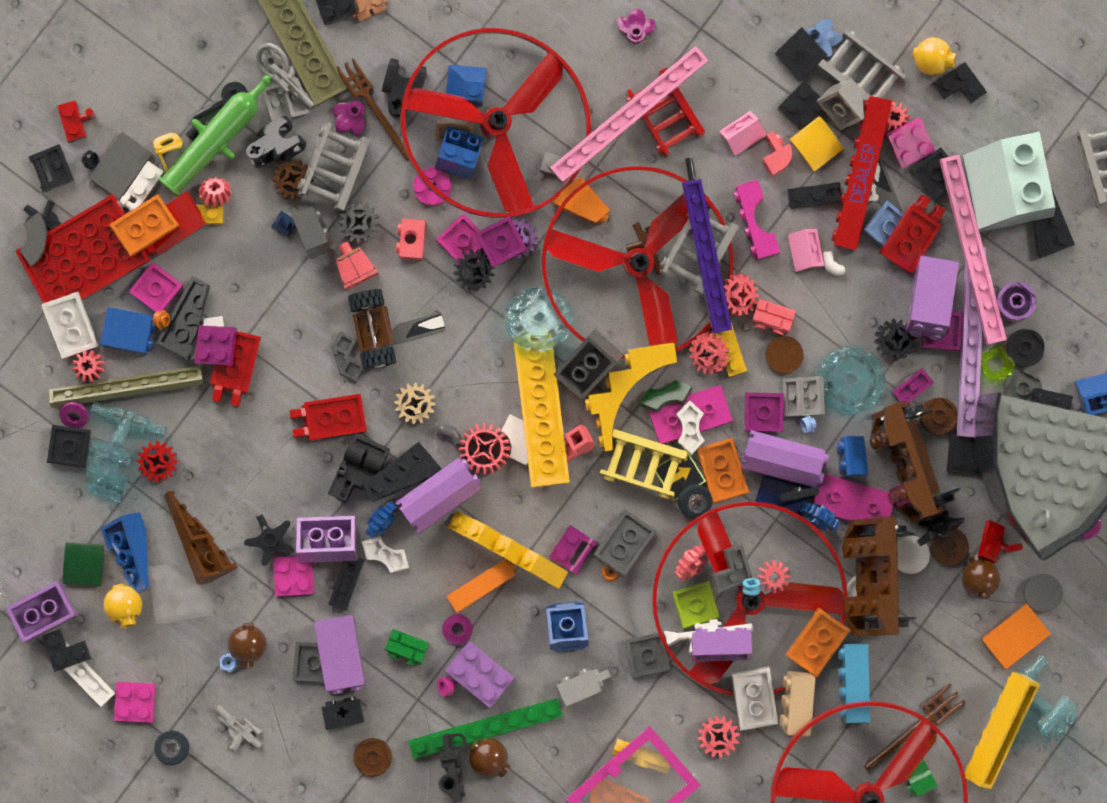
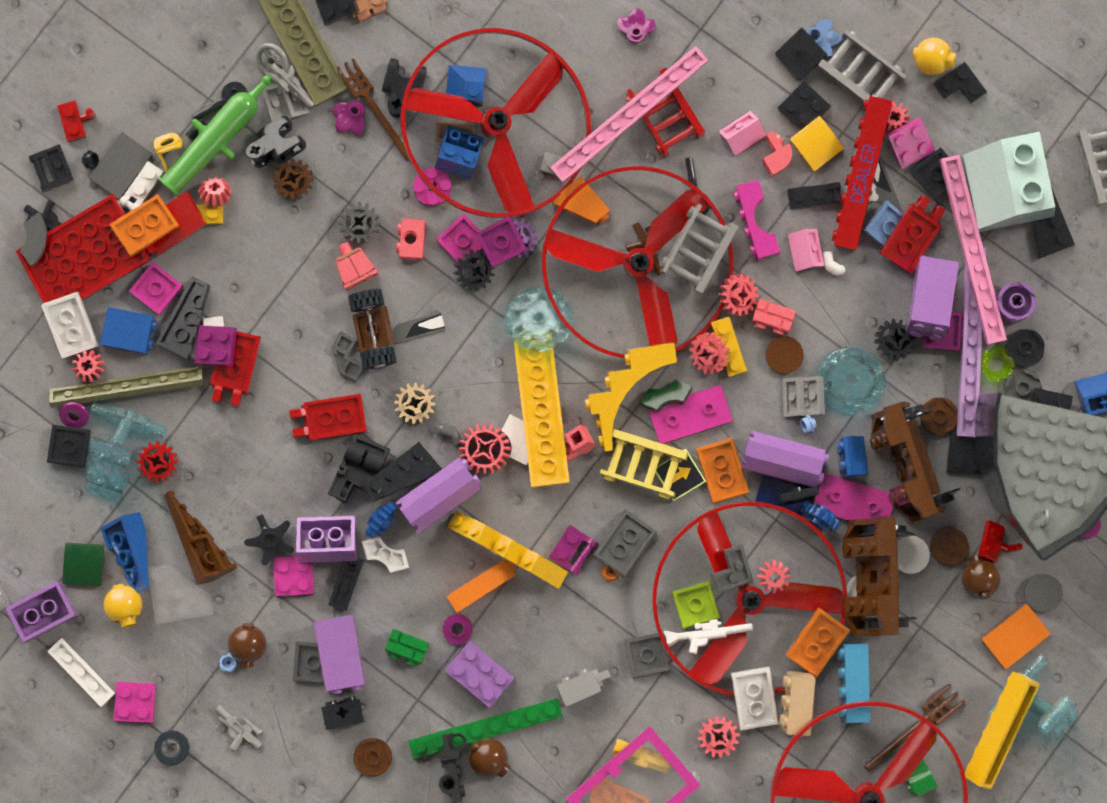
(61, 655): black plate -> none
(161, 319): orange plate -> none
(284, 224): dark blue tile -> none
(310, 228): dark grey brick -> none
(352, 164): light grey fence -> none
(446, 686): dark pink tile -> none
(567, 626): blue slope -> none
(588, 364): dark grey brick -> none
(689, 497): black wheel -> none
(690, 436): white tile -> none
(691, 563): coral gear -> none
(706, 256): dark purple tile -> none
(721, 645): medium lavender brick -> none
(751, 586): medium azure bush -> none
(763, 412): magenta plate -> none
(843, 103): light grey slope -> none
(913, 386): magenta plate -> none
(939, 527): black animal -> none

